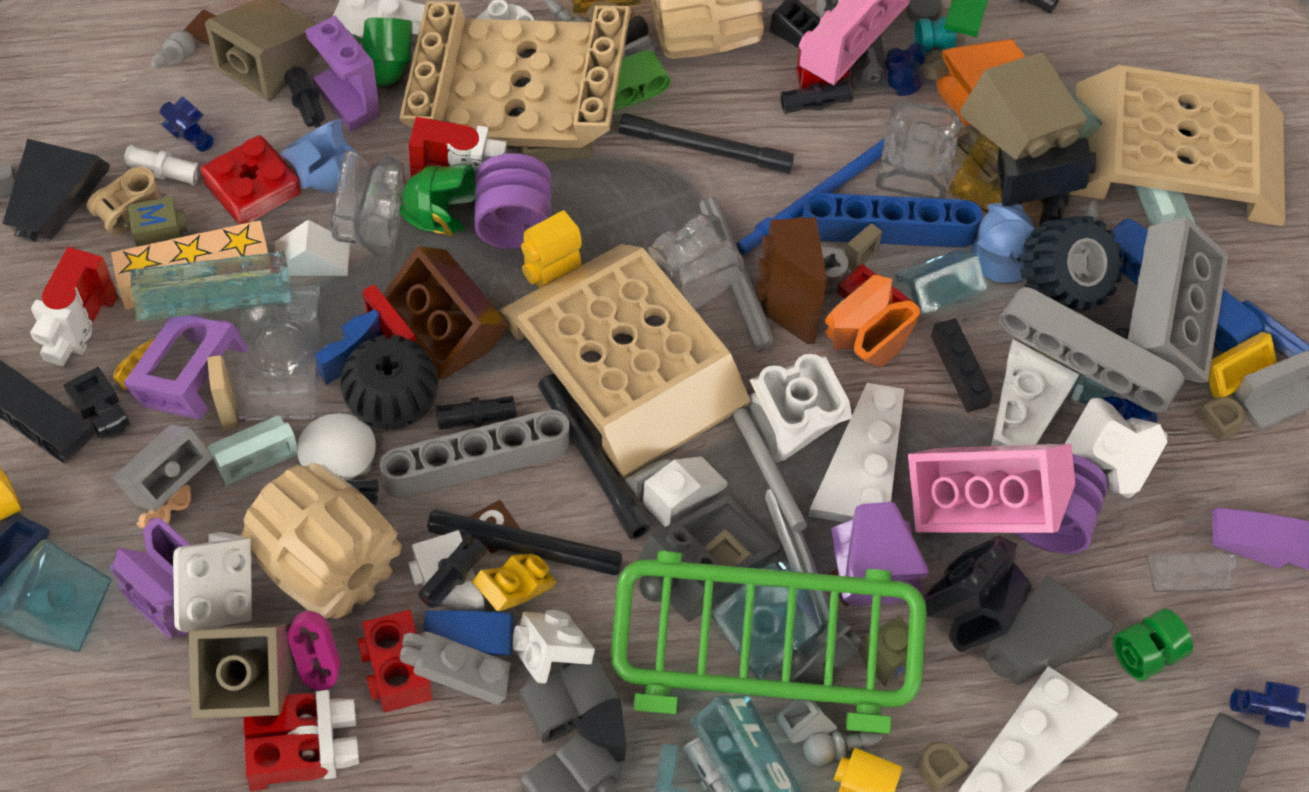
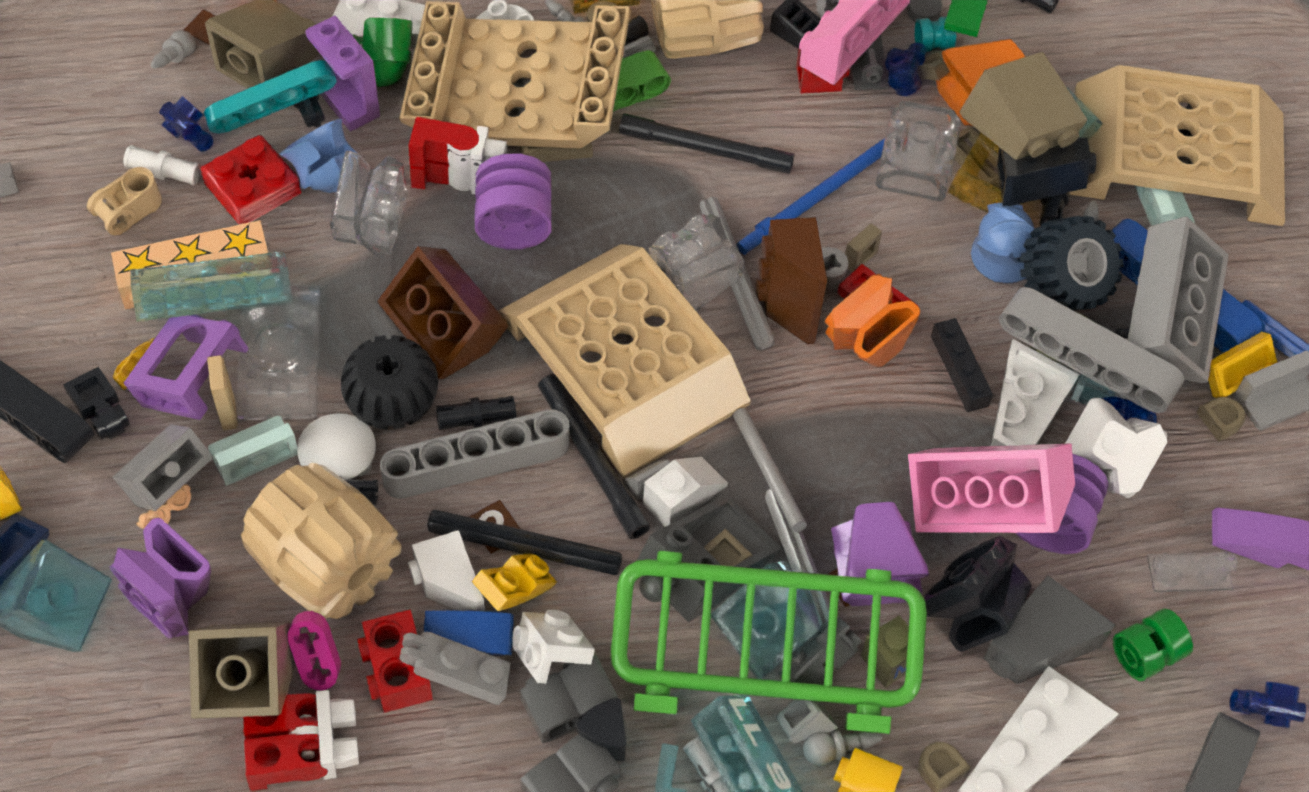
(50, 188): black slope -> none
(71, 304): hips -> none
(156, 221): olive brick -> none
(212, 582): white bracket -> none
(270, 97): none -> teal beam
(314, 252): white slope -> none
(355, 332): blue slope -> none
(390, 320): red tile -> none
(430, 194): green helmet -> none
(452, 571): black axle -> none
(551, 249): yellow brick -> none
(797, 404): white piece -> none
(816, 96): black pin -> none
(865, 456): white wing -> none
(899, 218): blue beam -> none
(944, 280): clear light blue panel -> none

